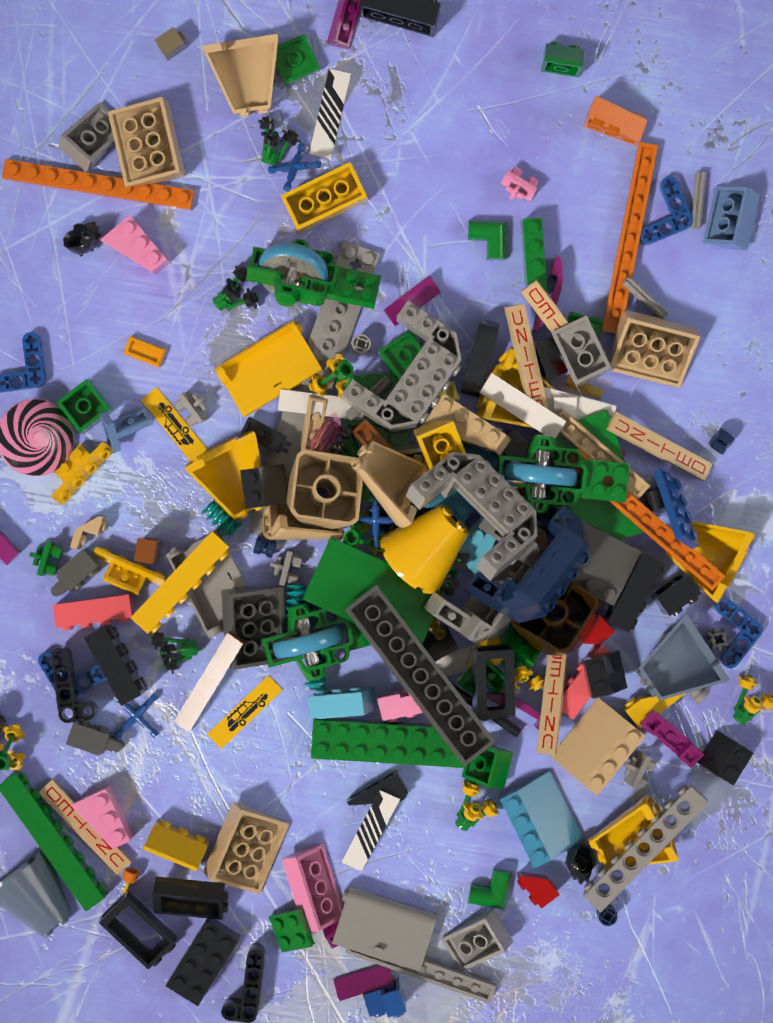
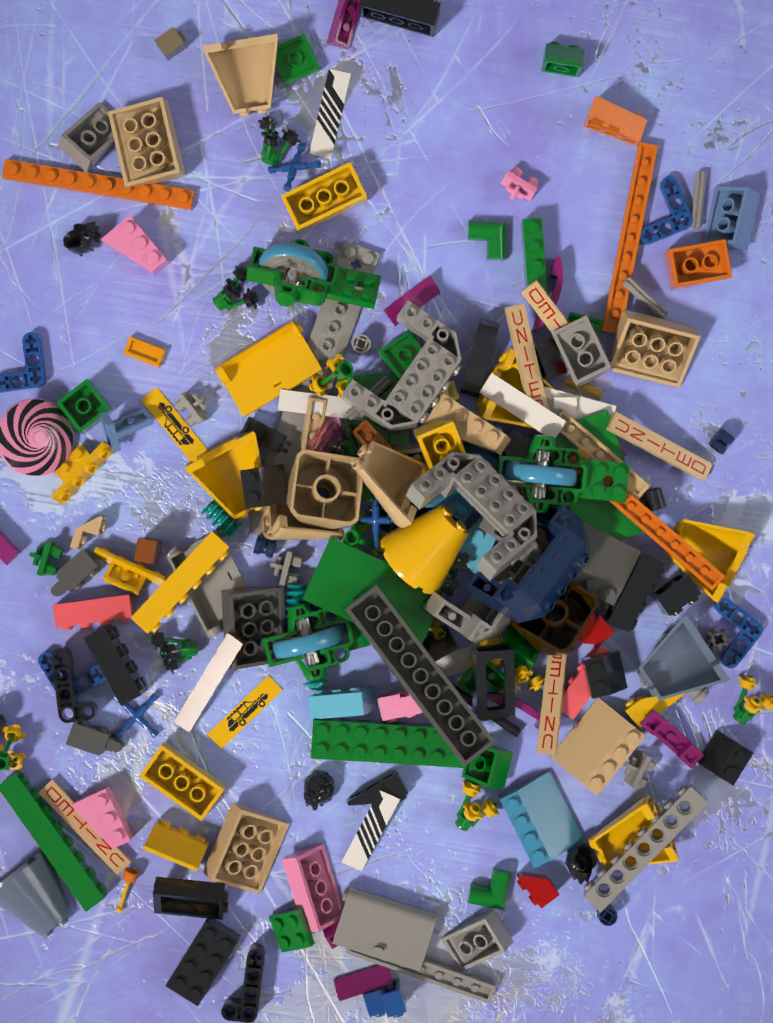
(145, 956): black piece -> none
(182, 781): none -> yellow brick
(318, 789): none -> black hair
(676, 508): blue plate -> none
(698, 264): none -> orange slope

